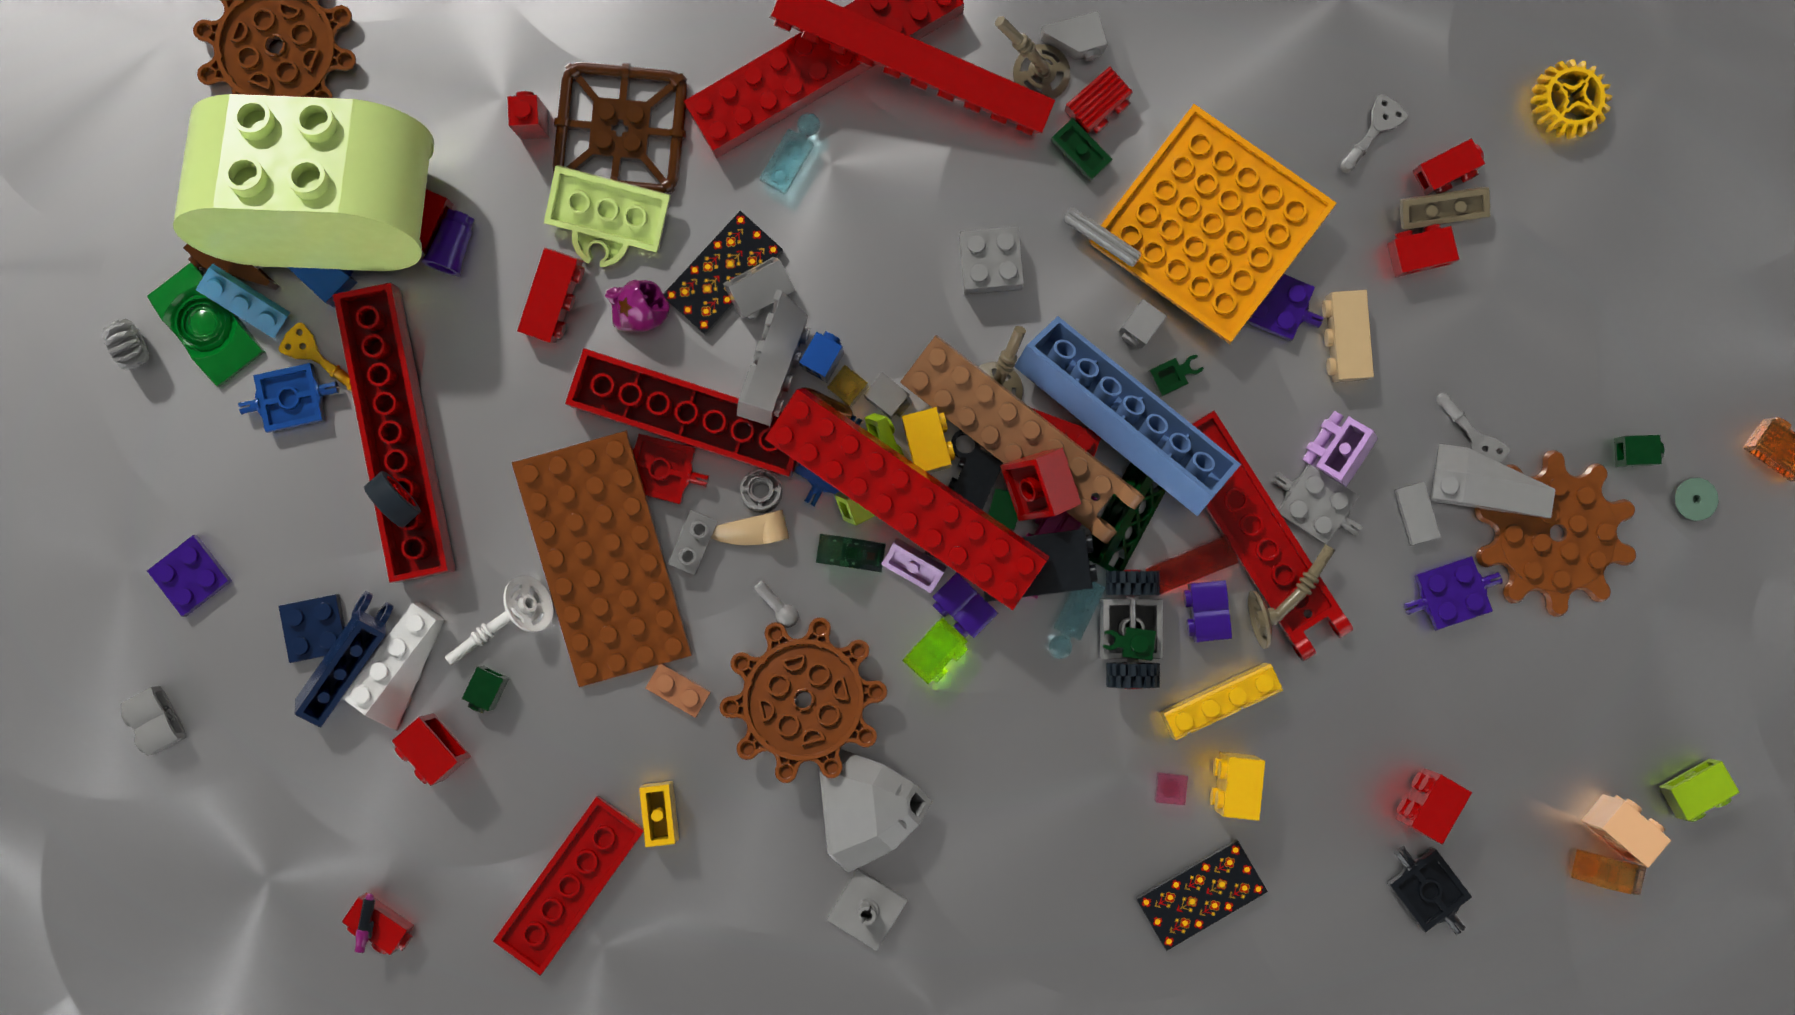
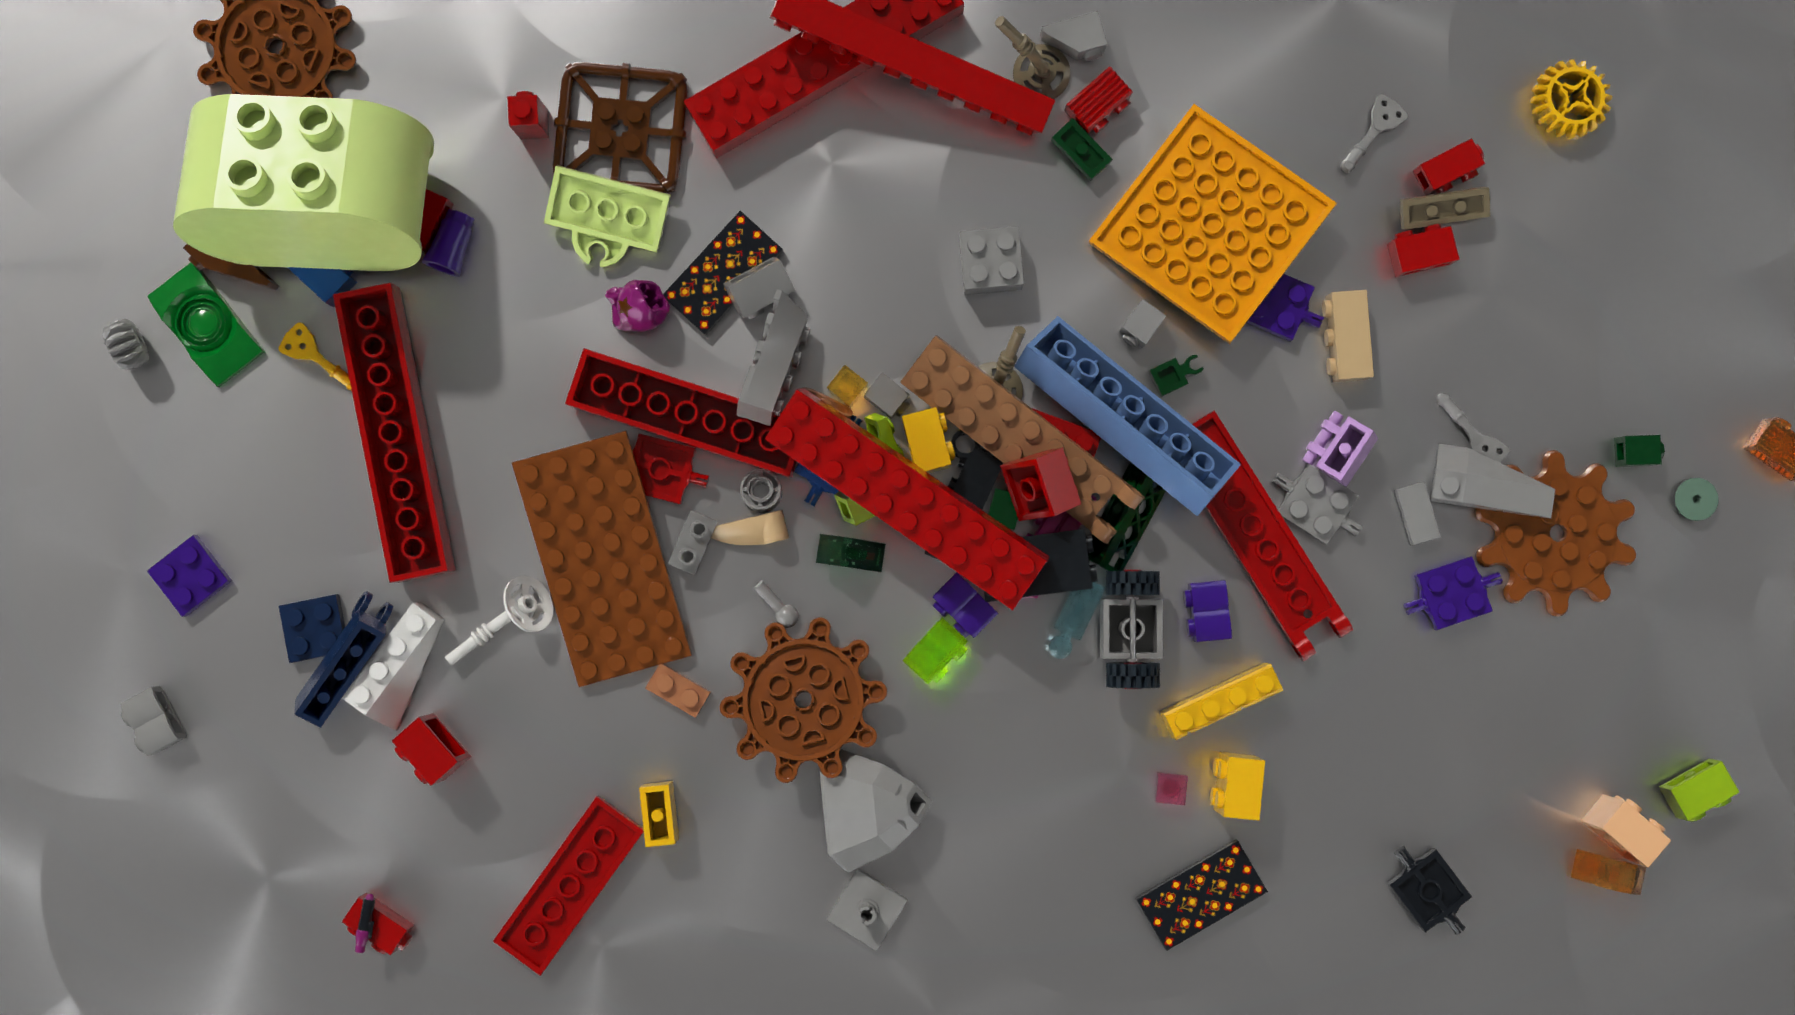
(243, 301): dark azure plate -> none
(289, 397): blue plate -> none
(392, 499): black wheel -> none
(485, 689): dark green brick -> none
(551, 296): red brick -> none
(791, 154): clear light blue plate -> none
(822, 356): blue brick -> none
(914, 565): lavender plate -> none
(1102, 237): light grey axle -> none
(1134, 644): dark green plate -> none
(1194, 563): clear red plate -> none
(1264, 618): dark tan dish -> none
(1432, 805): red piece -> none

